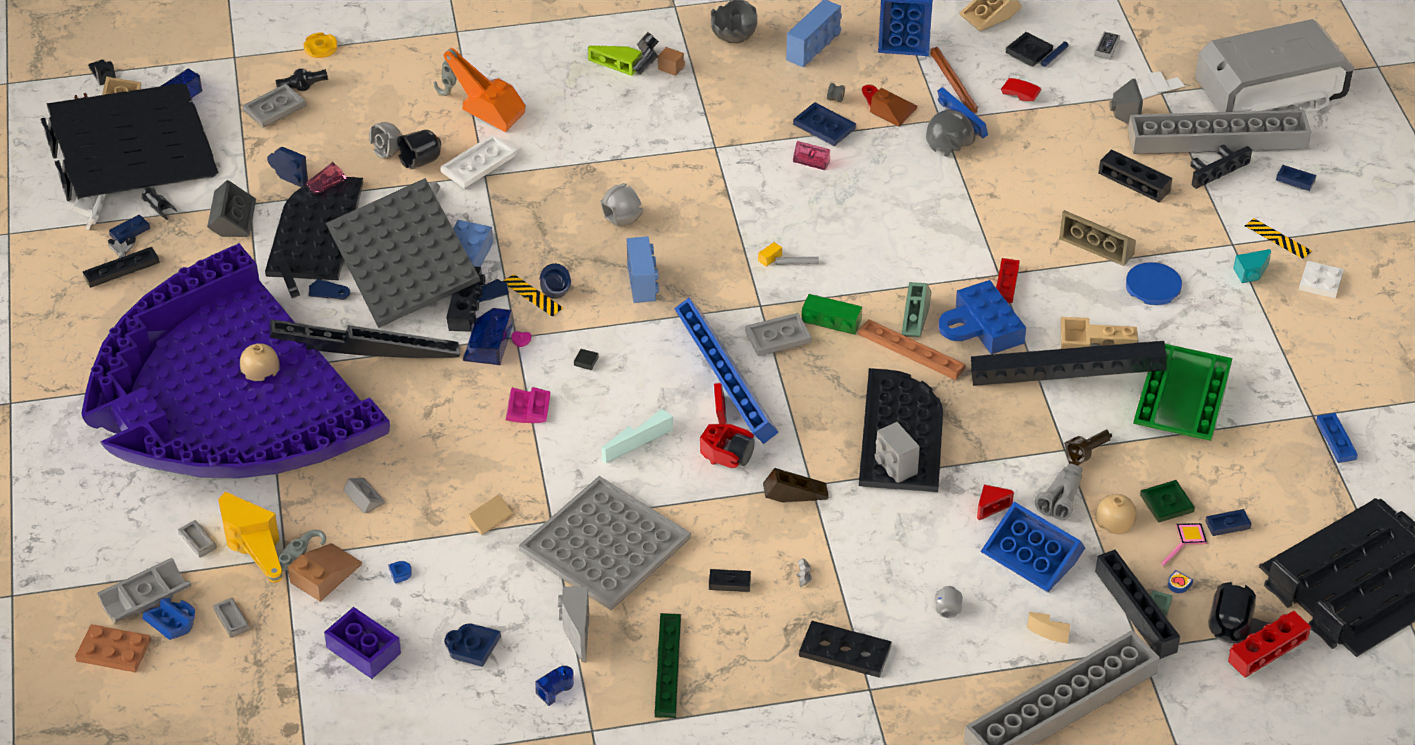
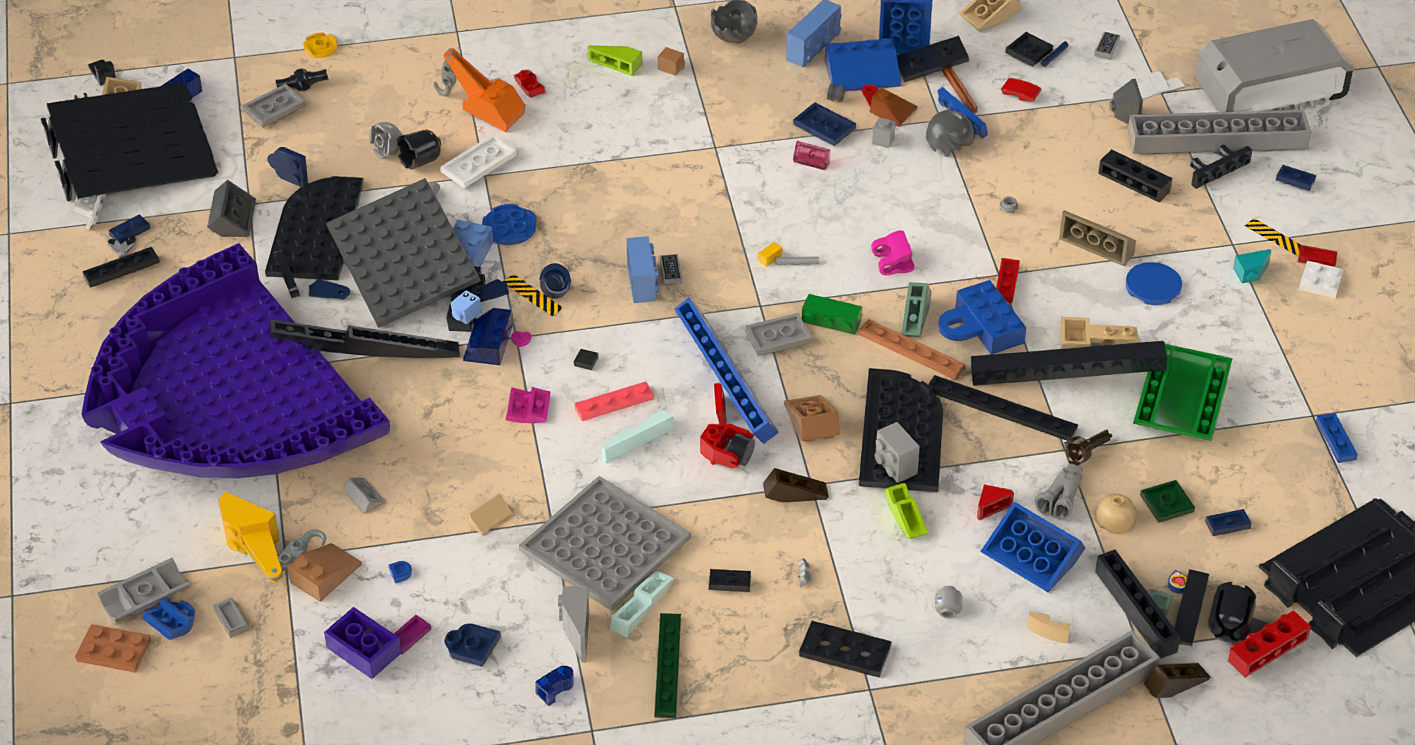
(156, 201): black piece -> none
(197, 538): light grey tile -> none
(259, 362): tan cylinder -> none
(326, 178): clear pink slope -> none
(412, 632): none -> magenta tile
(466, 307): none -> light blue brick
(510, 224): none -> blue tile
(528, 83): none -> red slope
(614, 401): none -> coral plate
(621, 205): light grey piece -> none
(644, 598): none -> light aqua slope
(649, 55): black beam -> none
(670, 269): none -> tile
(813, 417): none -> medium nougat slope
(863, 64): none -> blue slope
(883, 132): none -> light grey brick
(897, 252): none -> dark pink piece
(905, 511): none -> lime slope
(932, 58): none -> black plate
(1003, 408): none -> black tile
(1009, 204): none -> light grey plate
(1172, 679): none -> dark brown slope
(1189, 534): piece -> none
(1191, 606): none -> black slope
(1317, 255): none -> red tile

